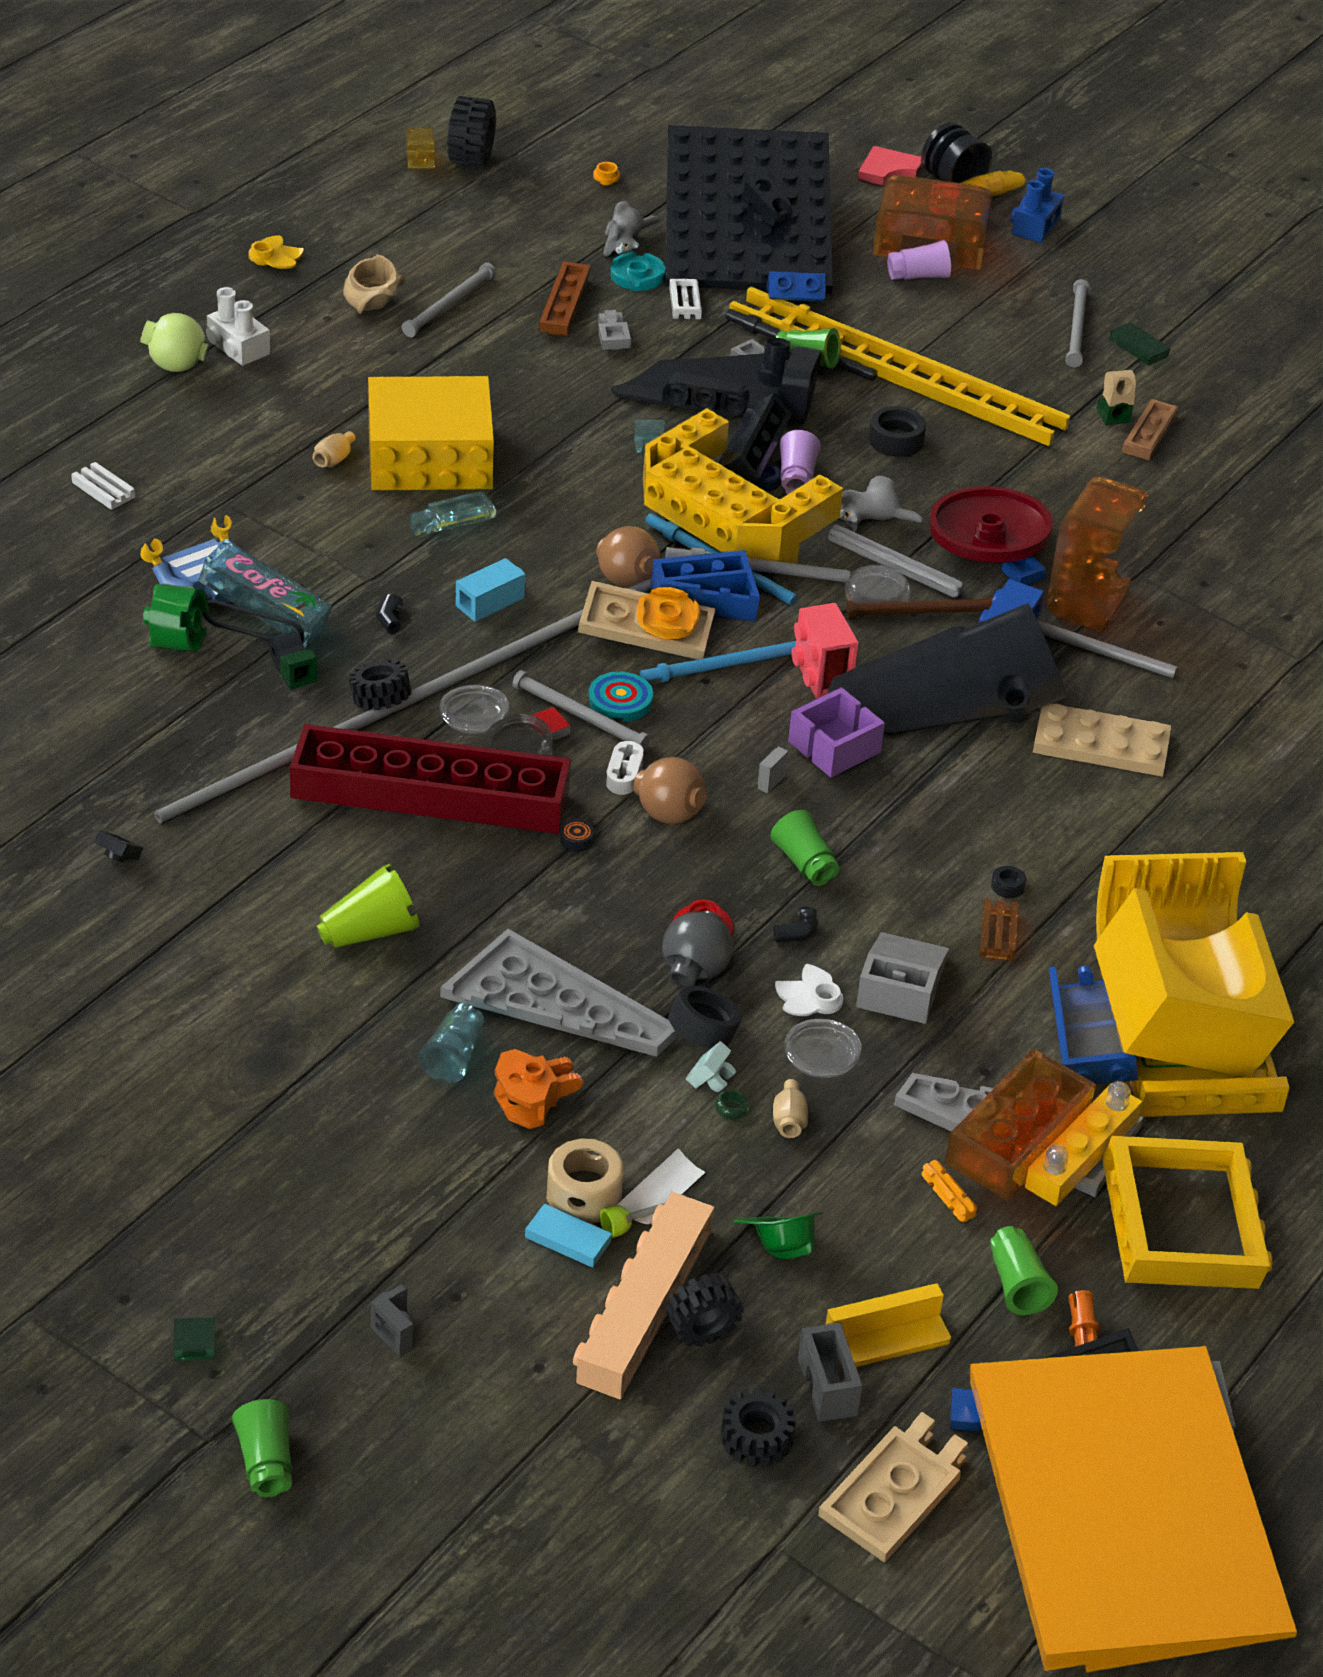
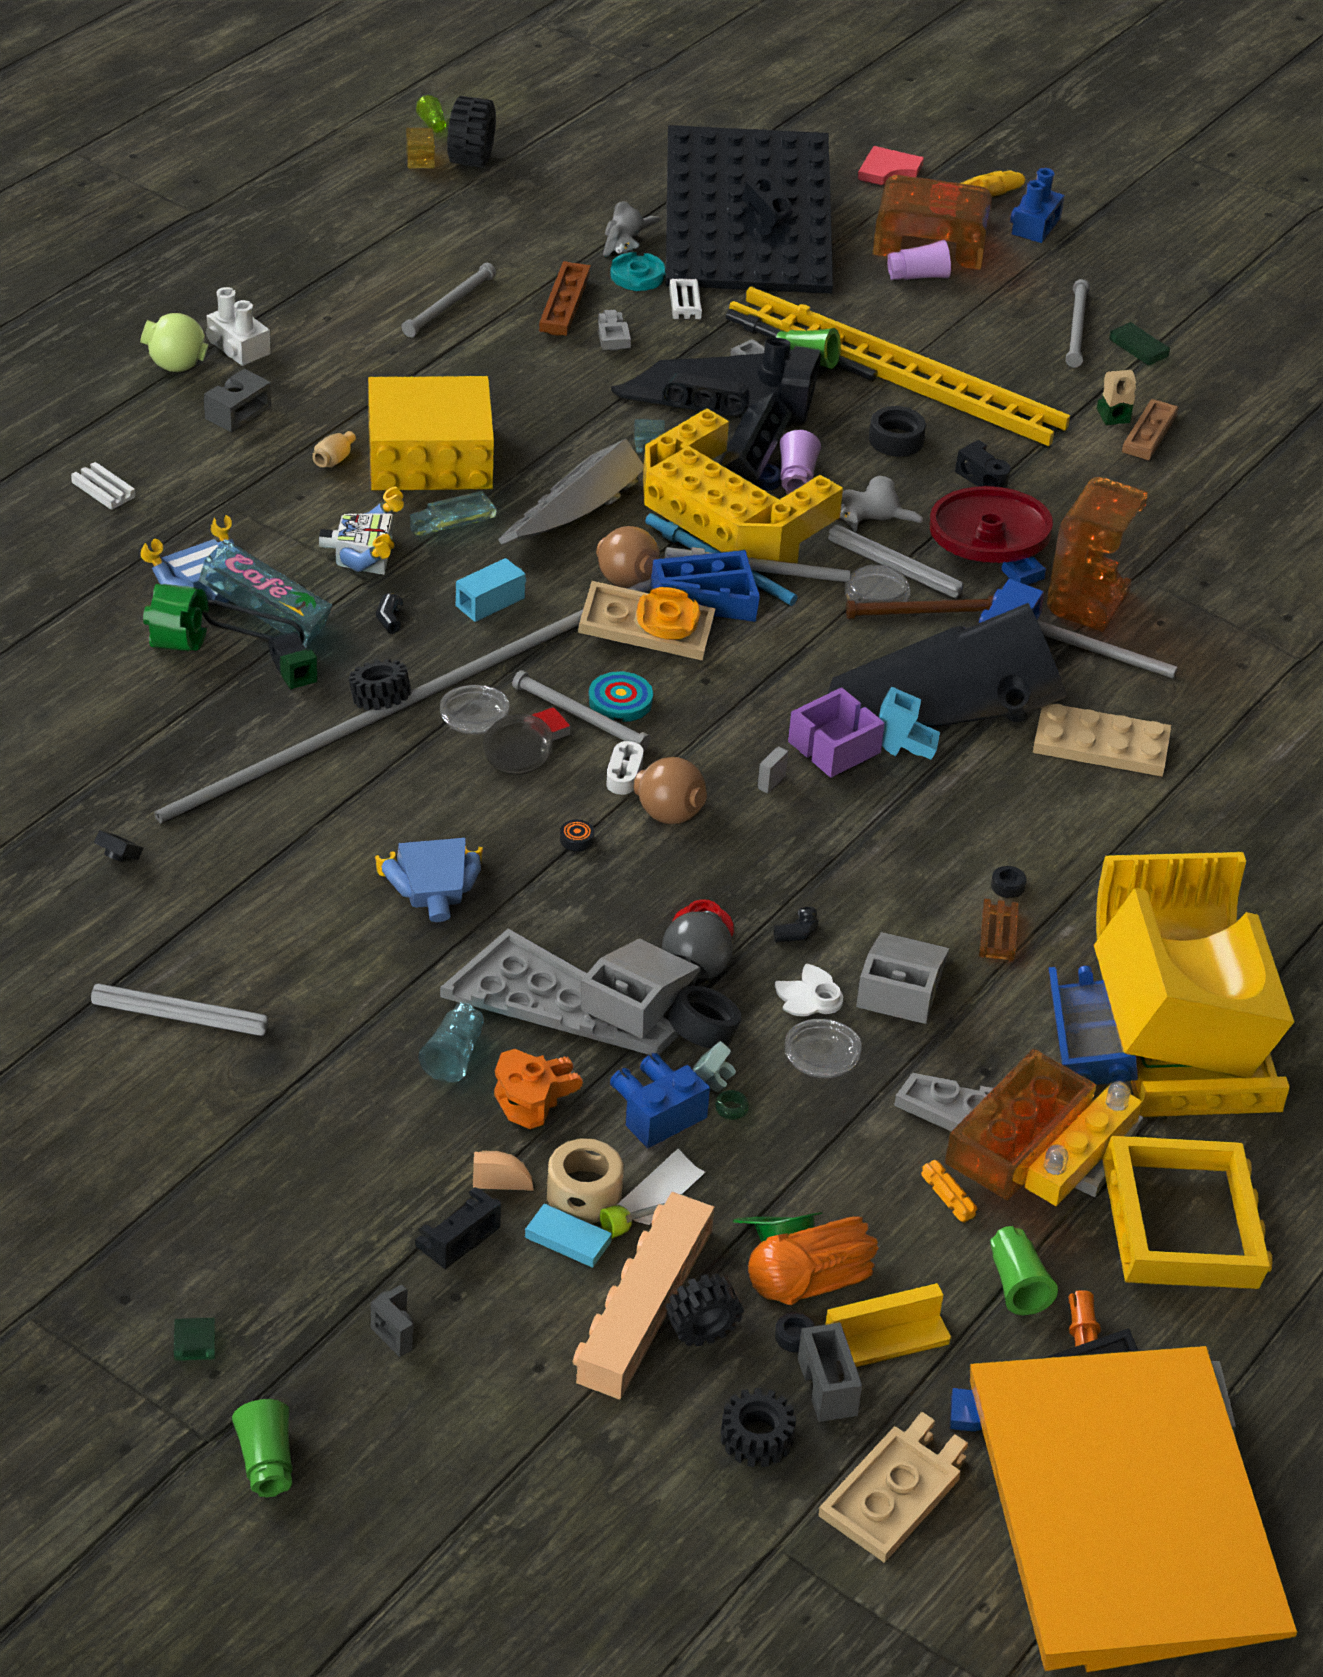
(179, 1009): none -> light grey axle
(240, 390): none -> dark grey brick
(273, 253): yellow plate -> none
(365, 538): none -> torso
(369, 911): lime cone -> none
(372, 284): tan helmet -> none
(430, 778): dark red brick -> none
(431, 112): none -> clear neon green cone
(432, 873): none -> medium blue torso
(461, 1230): none -> black hinge
(500, 1171): none -> light nougat brick
(581, 491): none -> light grey wedge
(606, 173): light orange plate -> none
(635, 986): none -> light grey slope
(664, 1106): none -> blue brick
(665, 672): dark azure bar -> none
(789, 1330): none -> black tile
(790, 1110): tan plant -> none
(796, 286): blue bracket -> none
(804, 845): bright green plant -> none
(813, 1260): none -> orange hair
(823, 646): coral piece -> none
(900, 714): none -> medium azure brick
(955, 154): black wheel -> none
(981, 466): none -> black leg

